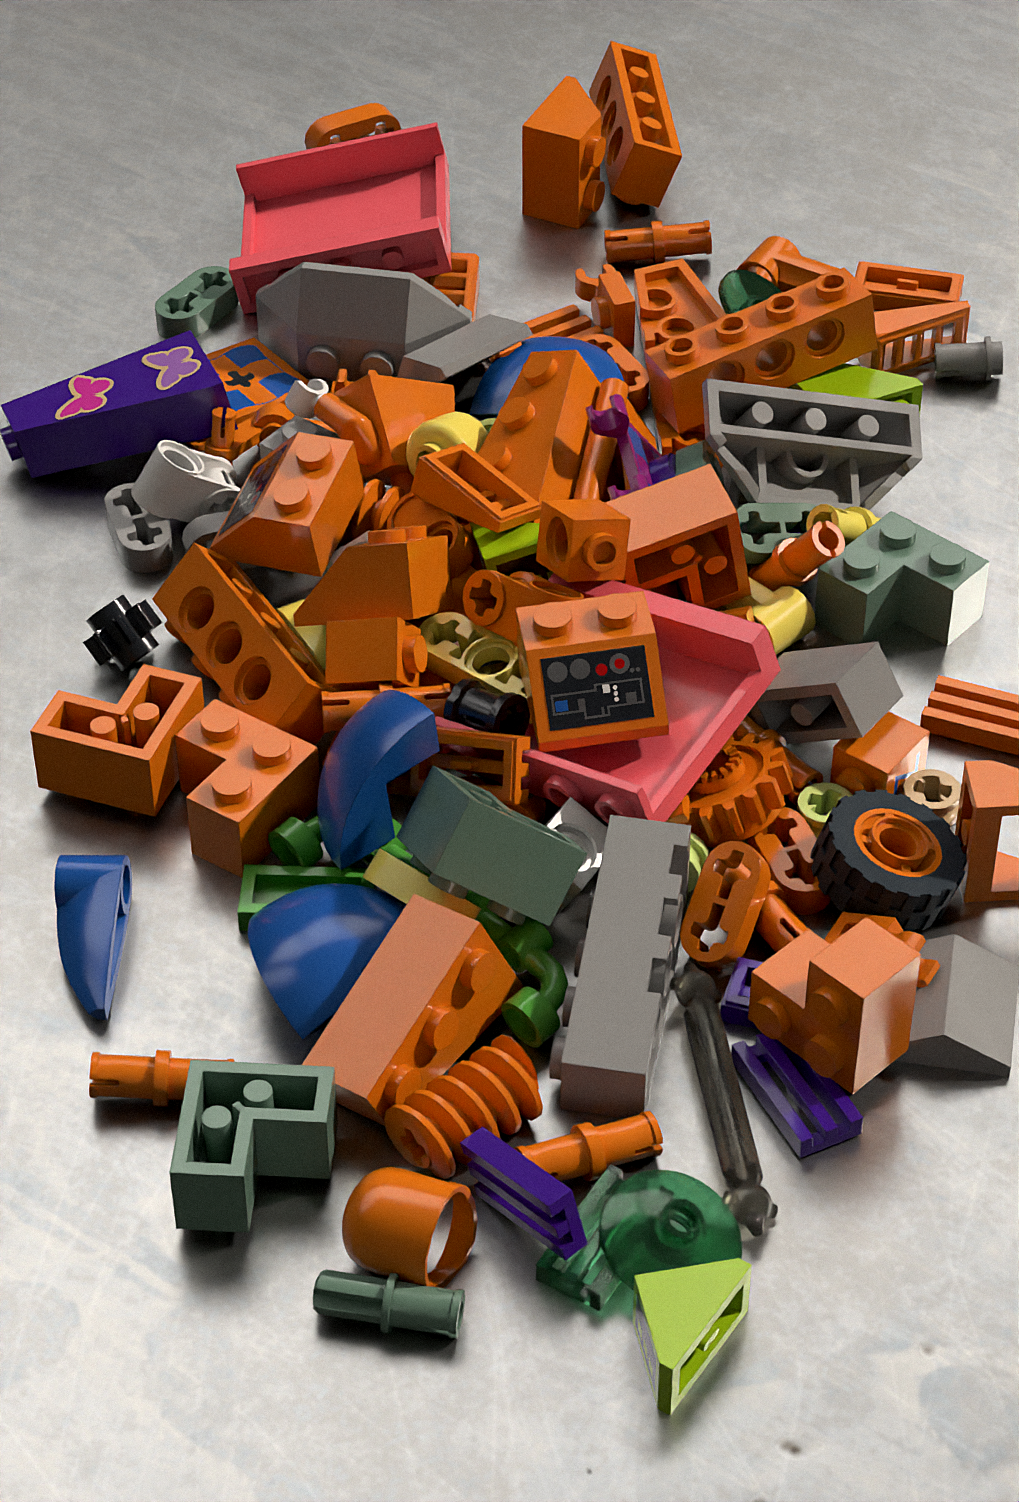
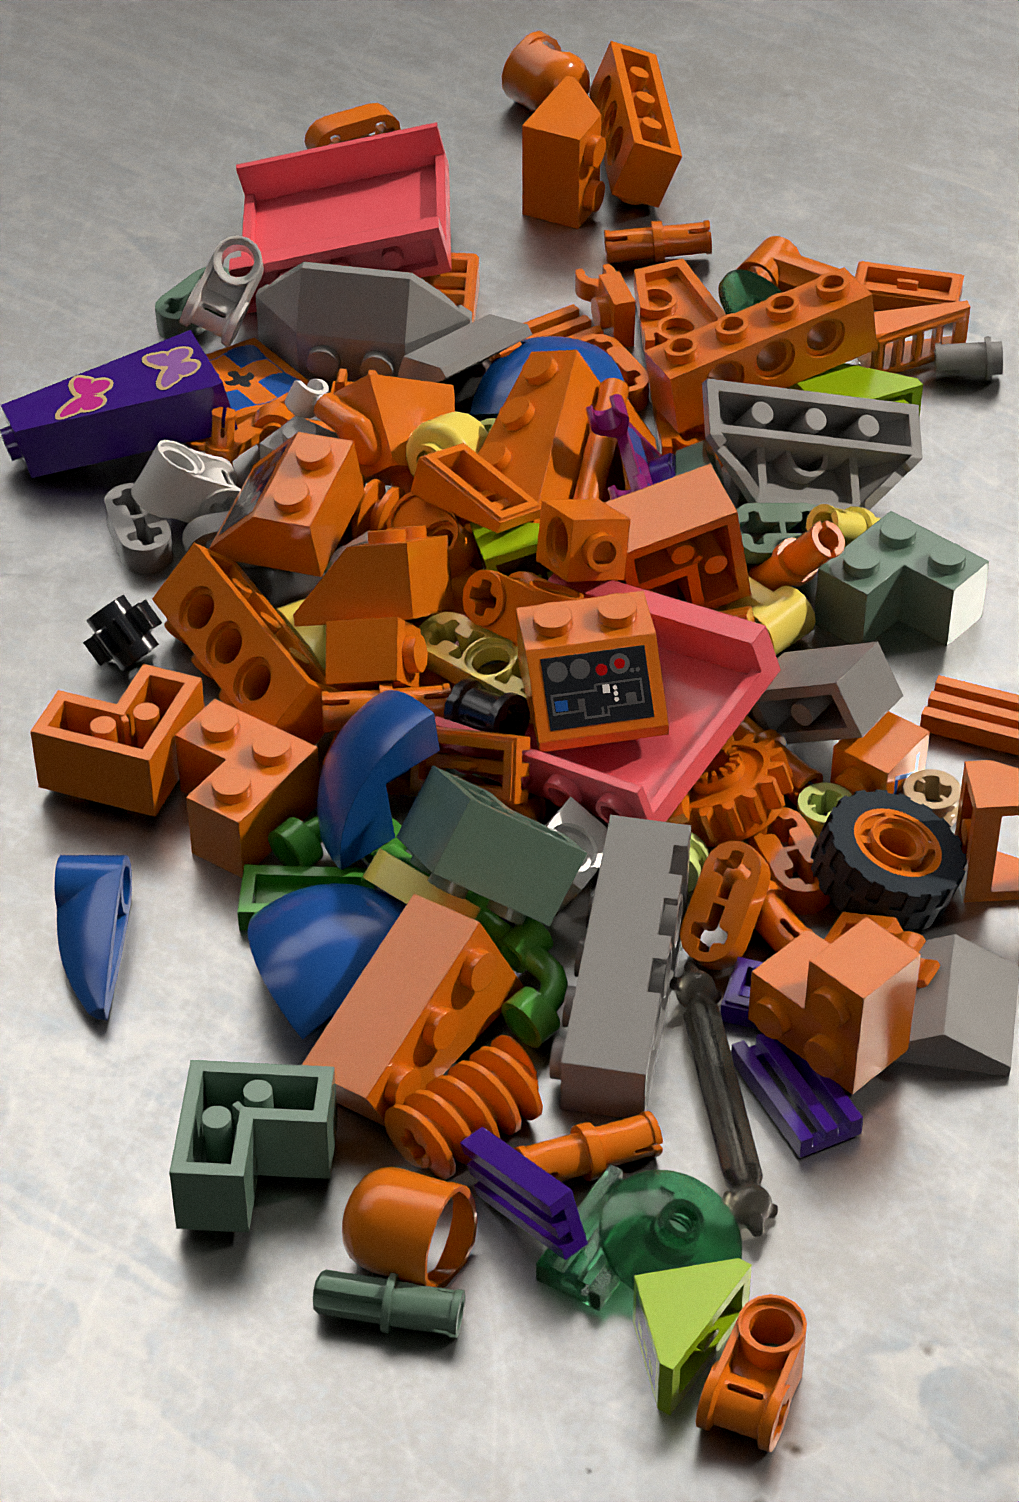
(140, 1076): orange pin -> none
(223, 292): none -> white piece
(538, 68): none -> orange helmet
(752, 1382): none -> orange piece

